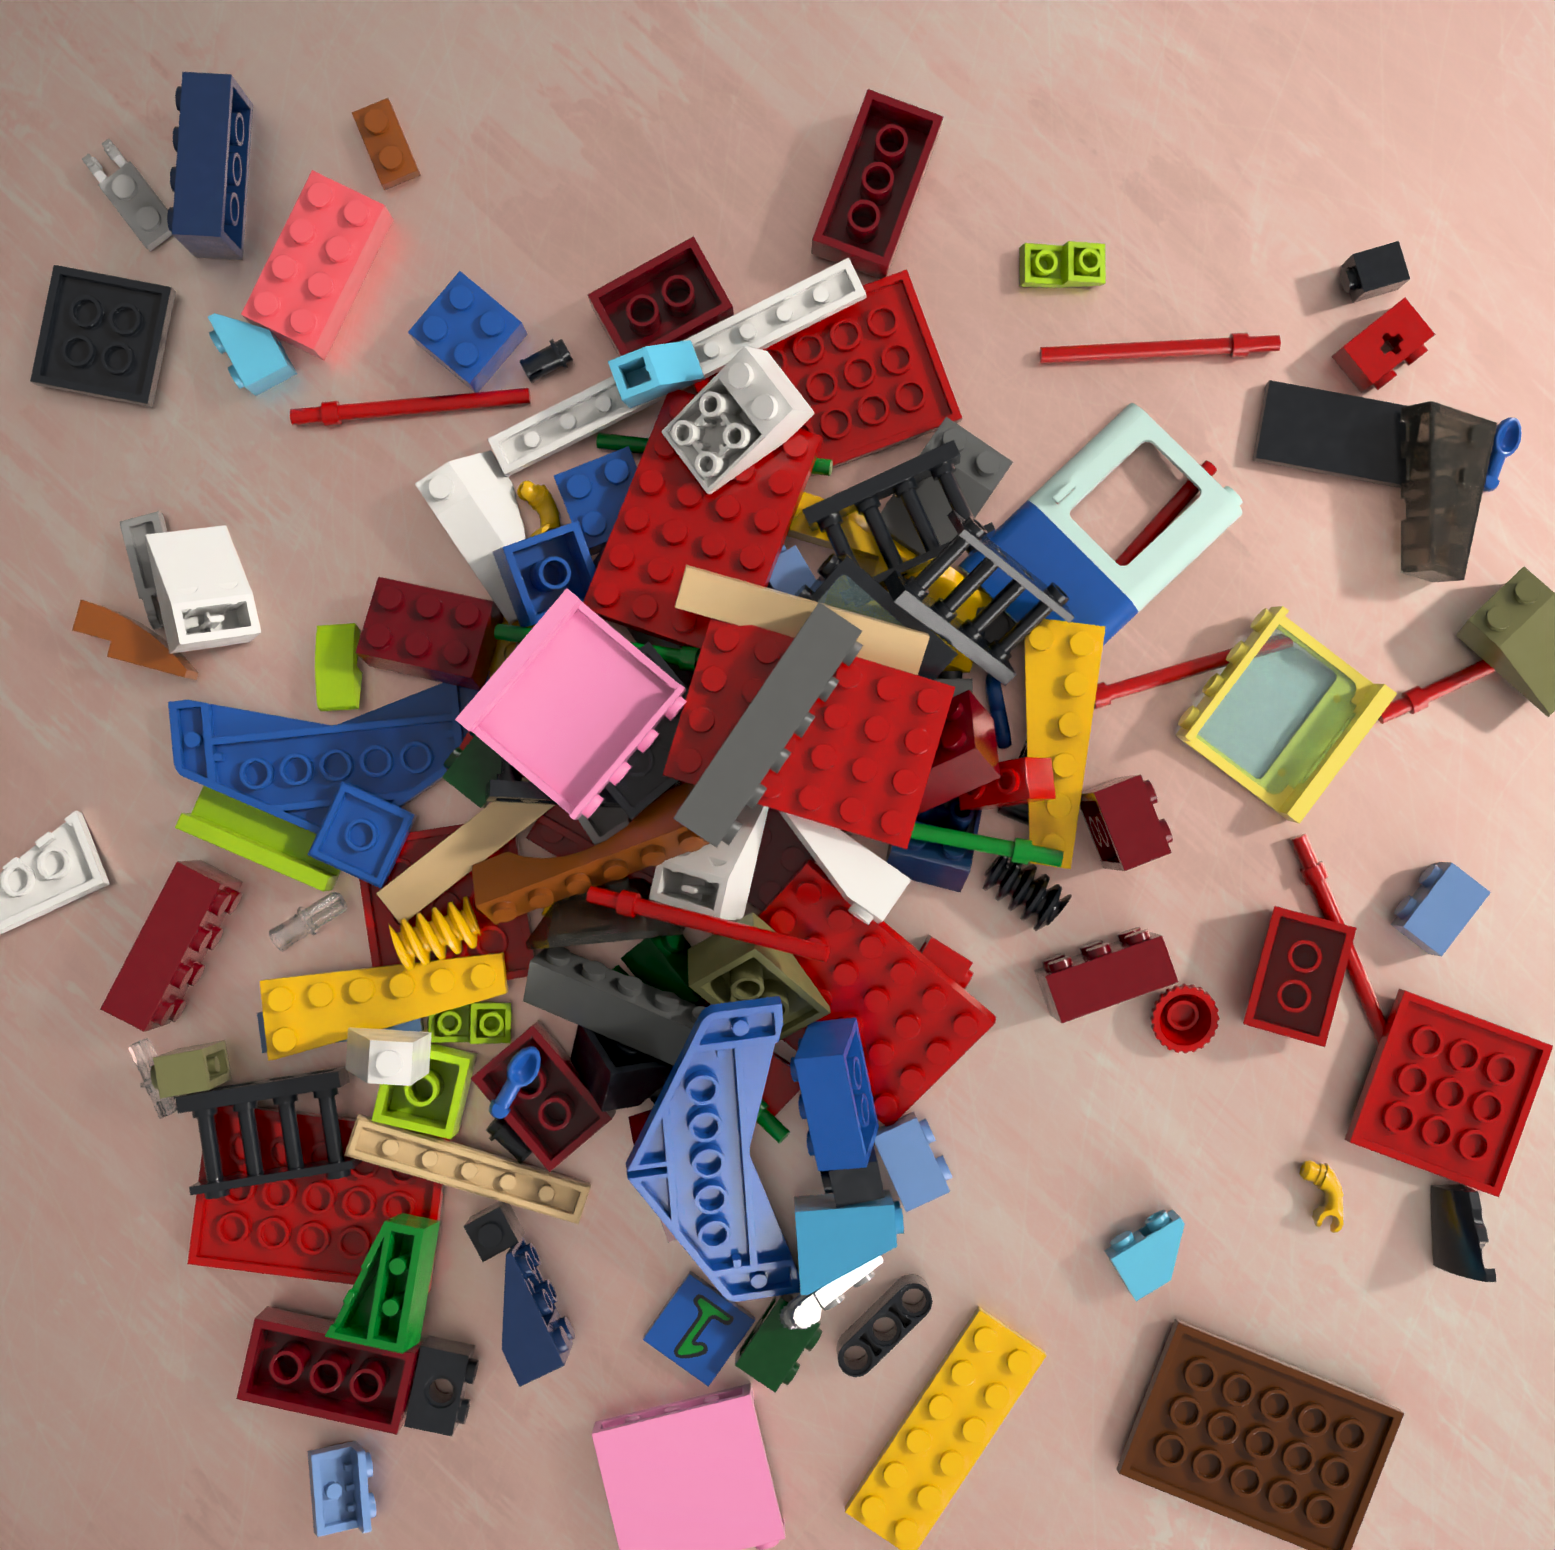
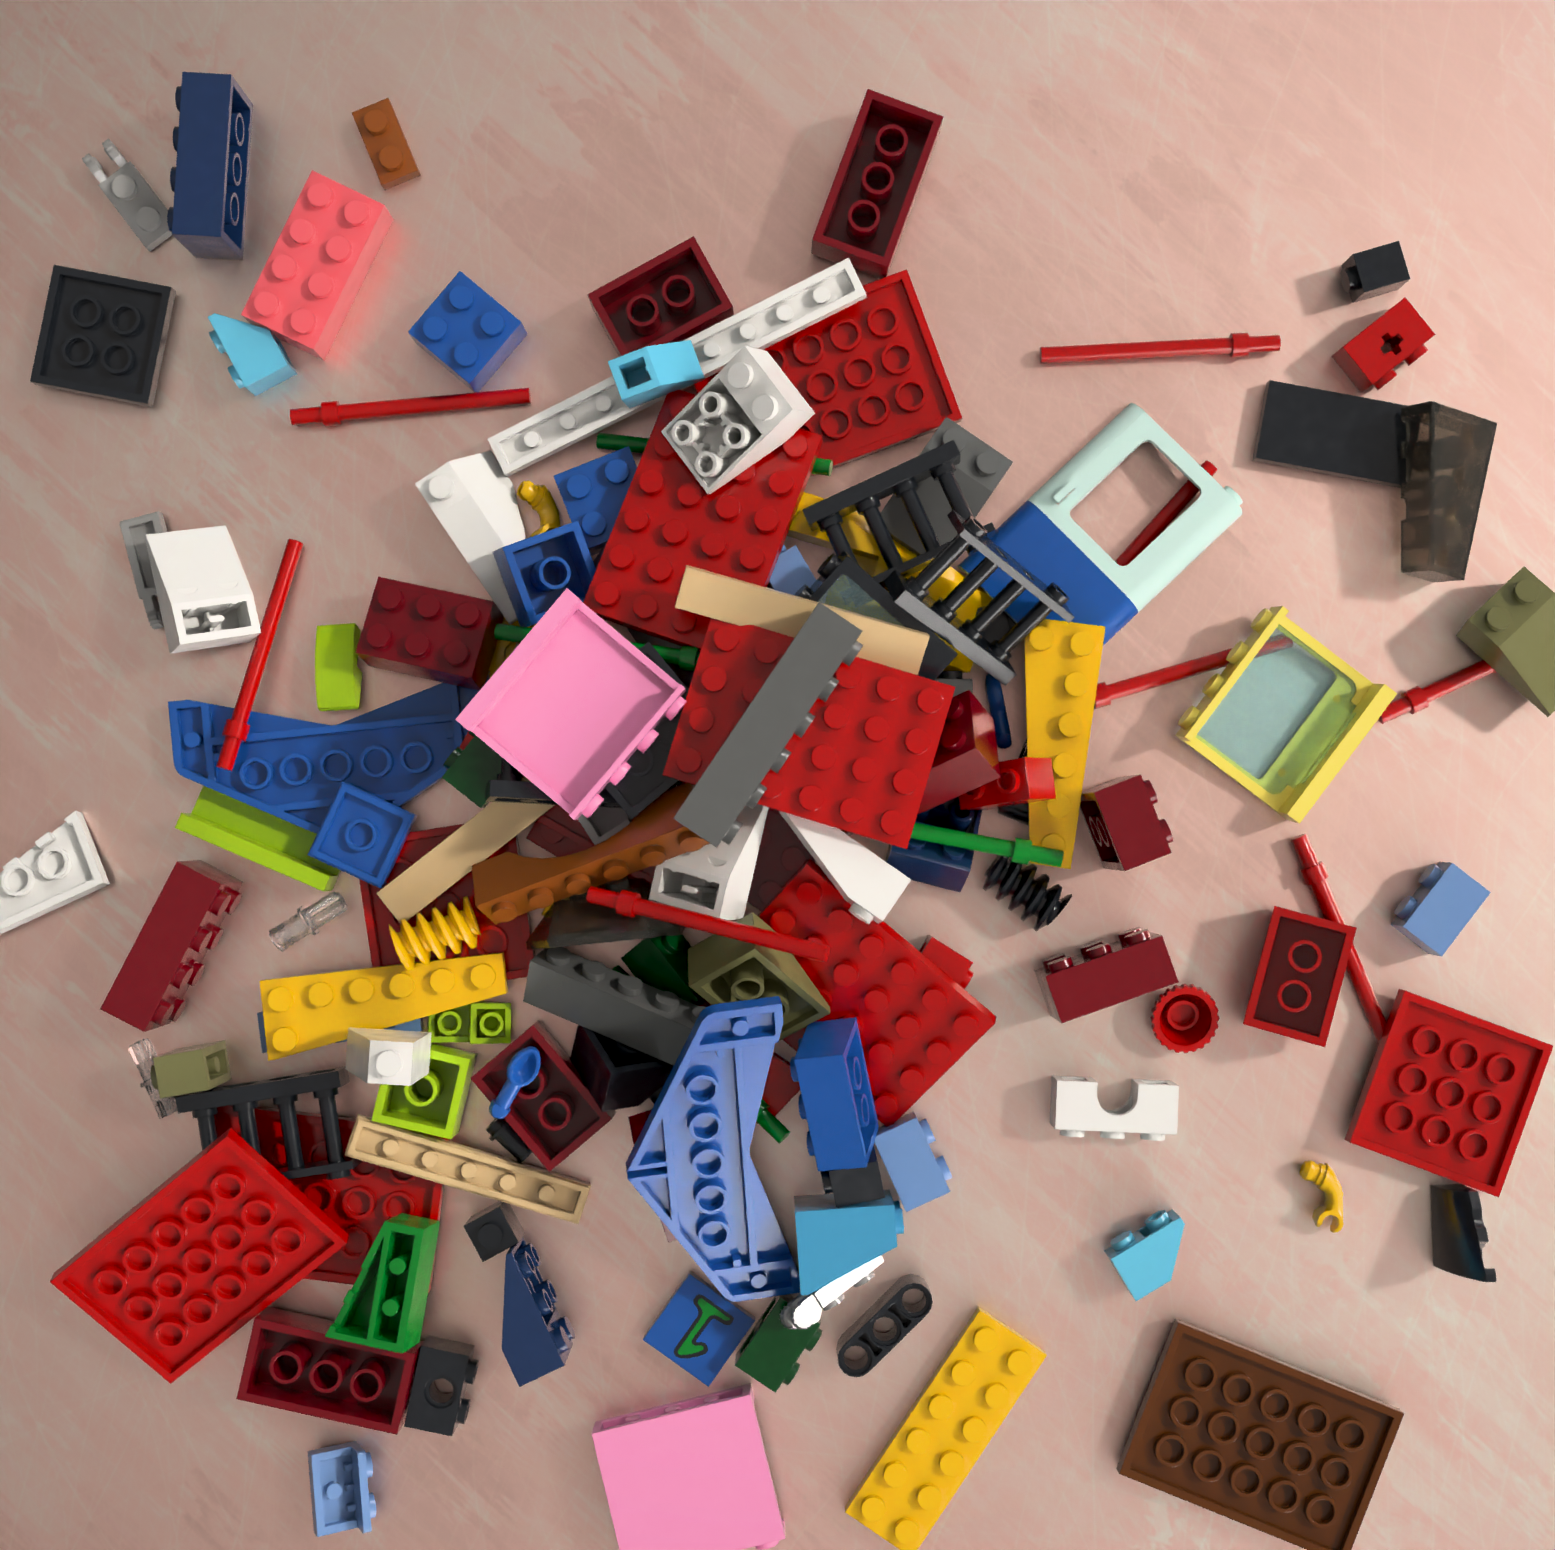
(131, 640): dark orange slope -> none
(200, 1256): none -> red plate
(236, 728): none -> red bar
(546, 360): black pin -> none
(1062, 266): lime slope -> none
(1149, 1110): none -> white arch
(1505, 443): blue piece -> none

